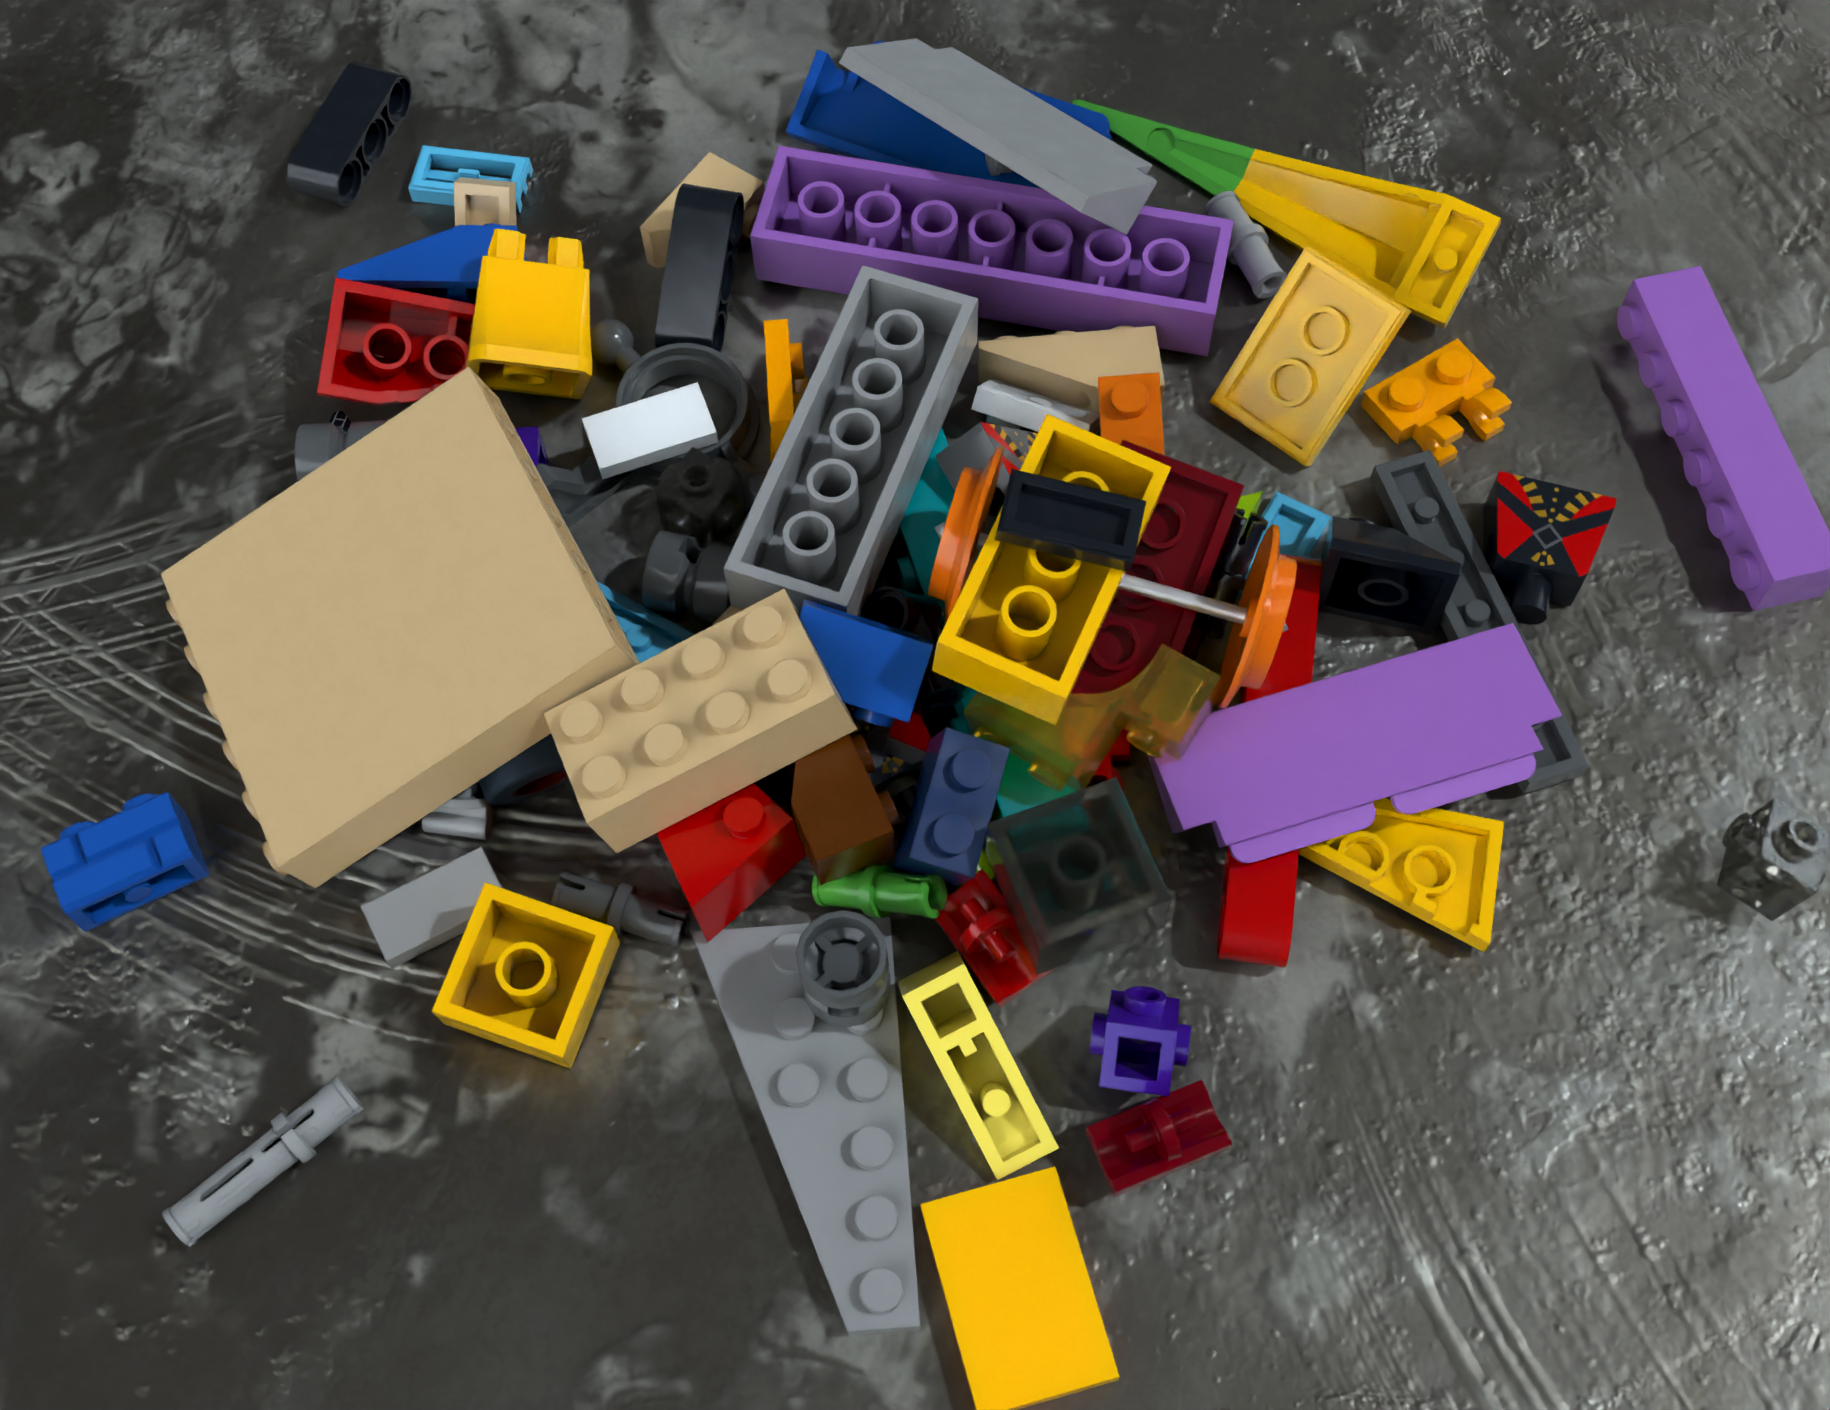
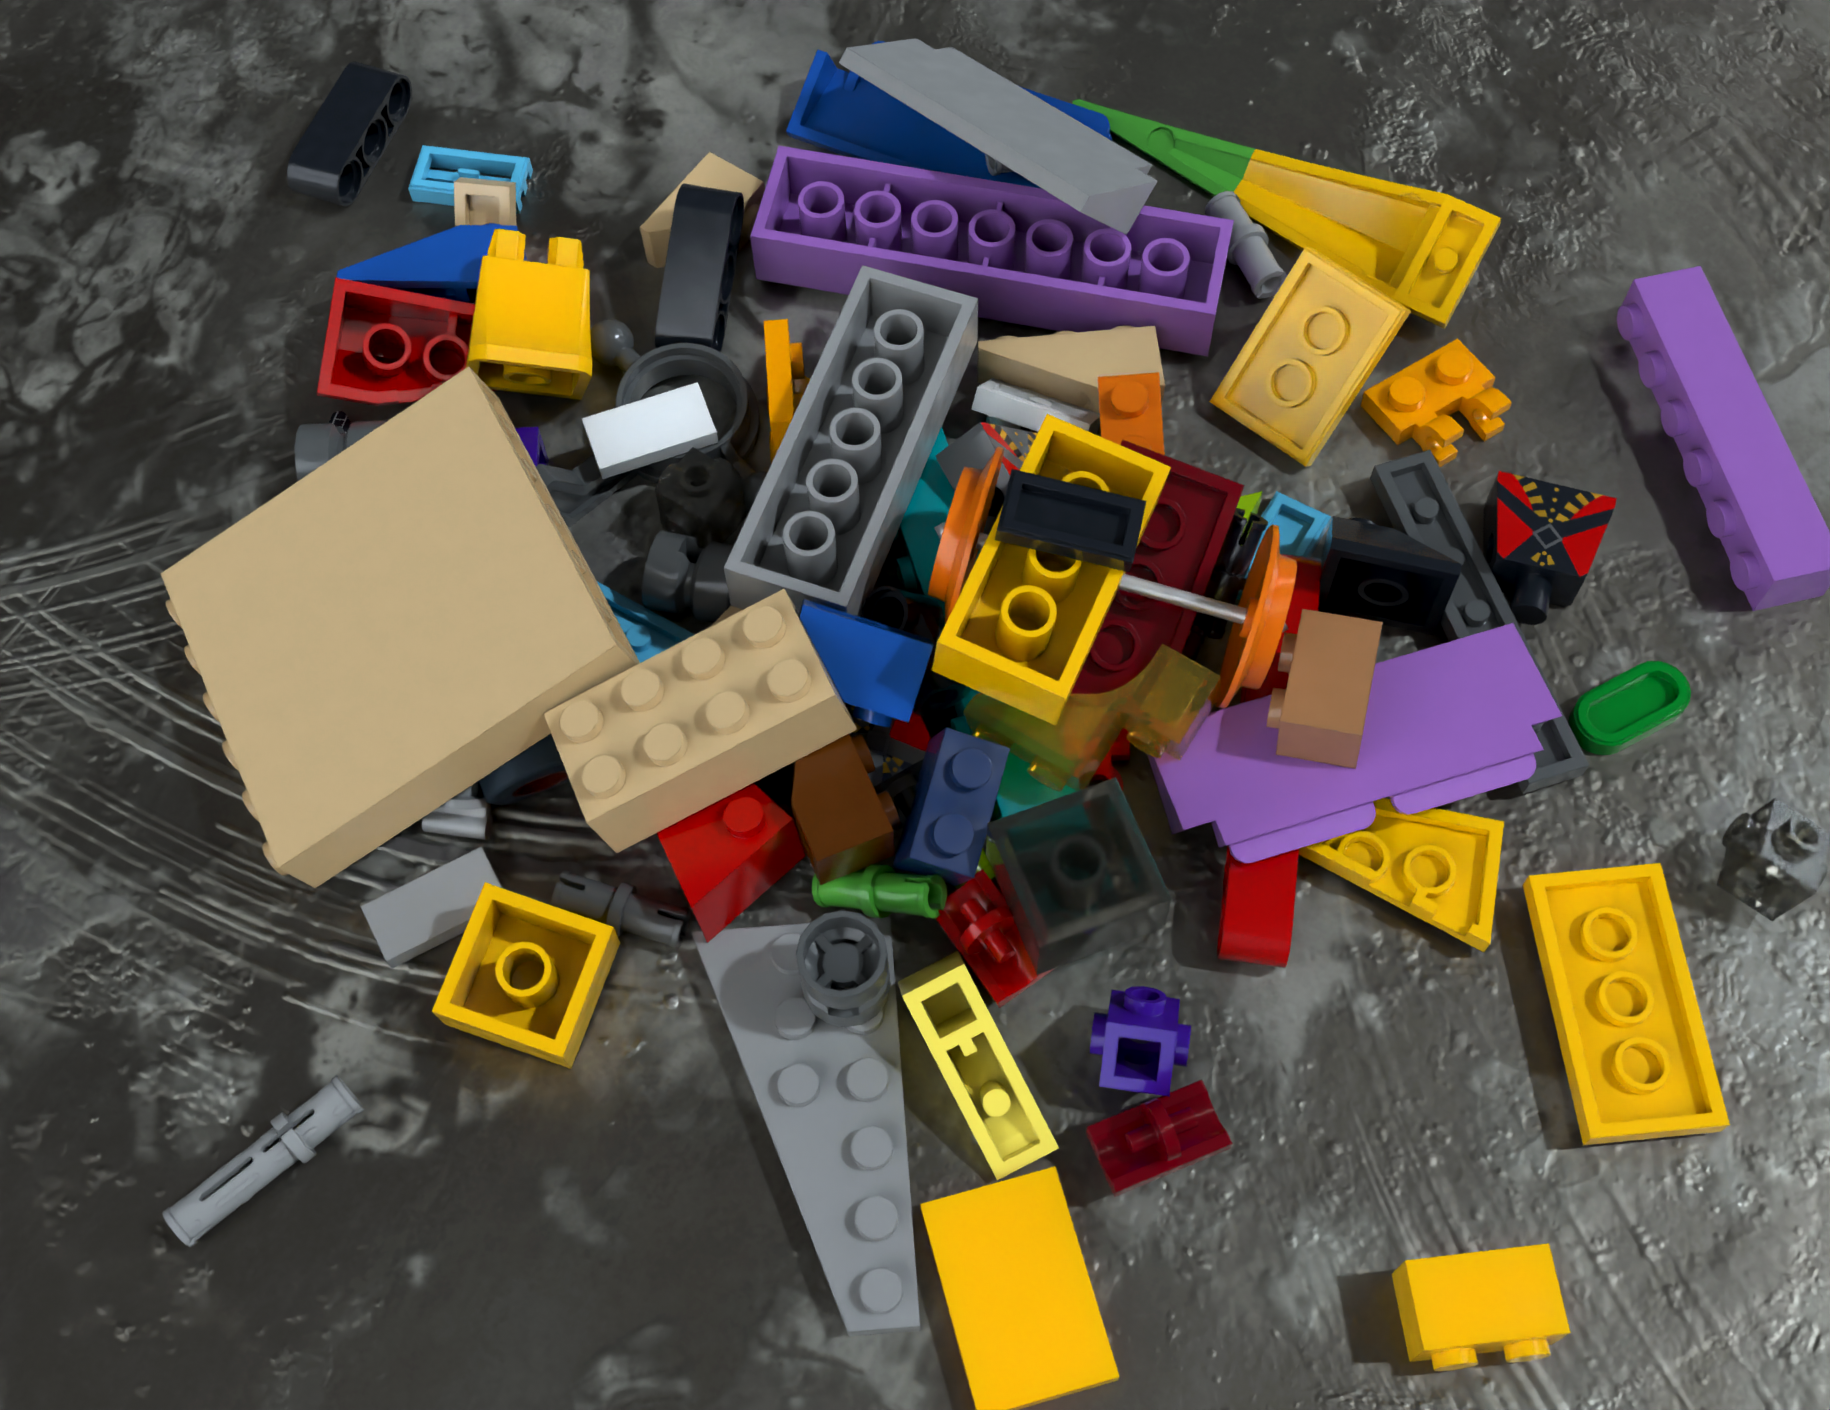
(124, 860): blue brick -> none
(1326, 689): none -> medium nougat brick
(1480, 1305): none -> yellow brick
(1624, 1005): none -> yellow plate
(1629, 707): none -> green tile

